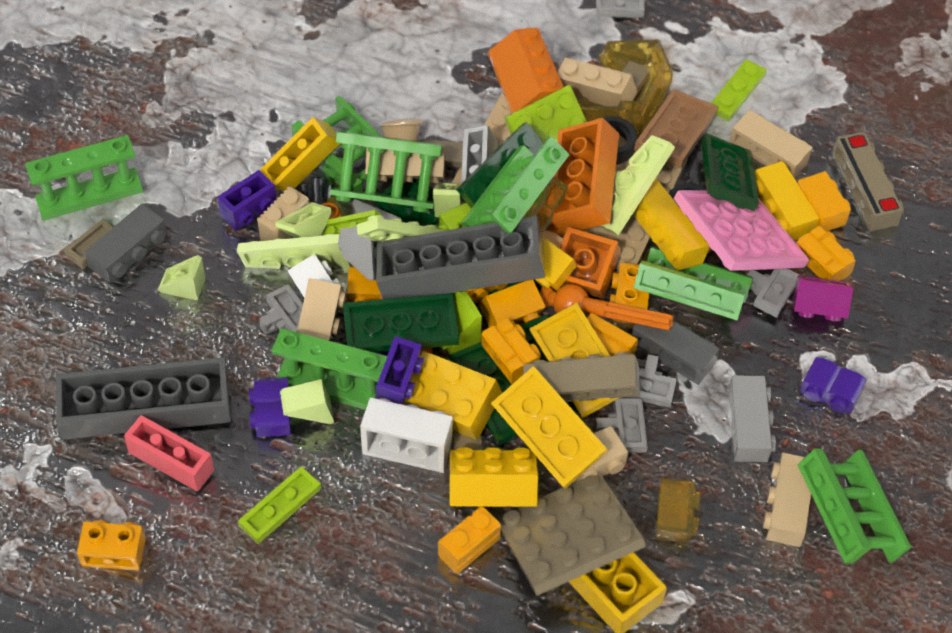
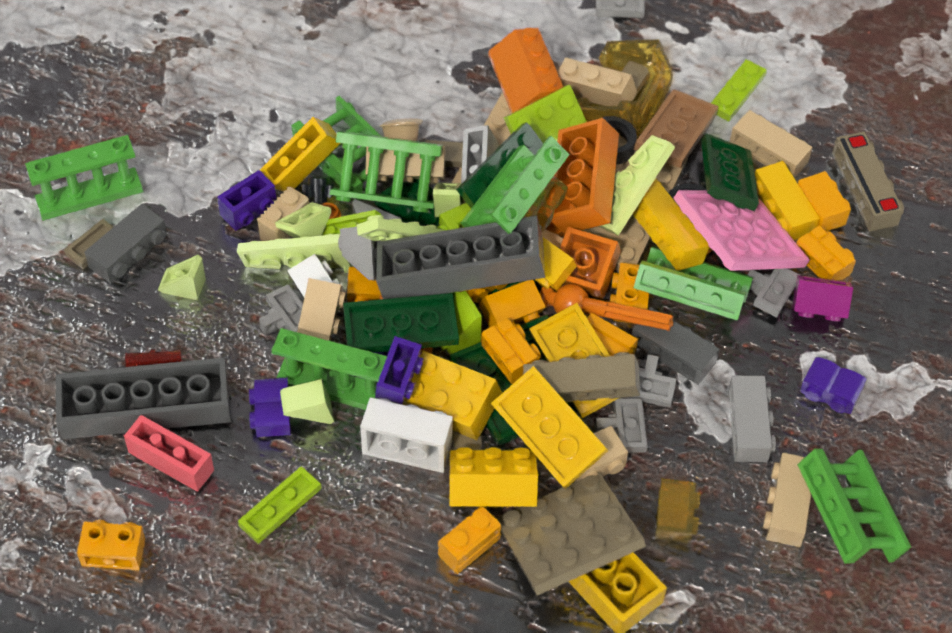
(152, 358): none -> clear red pin

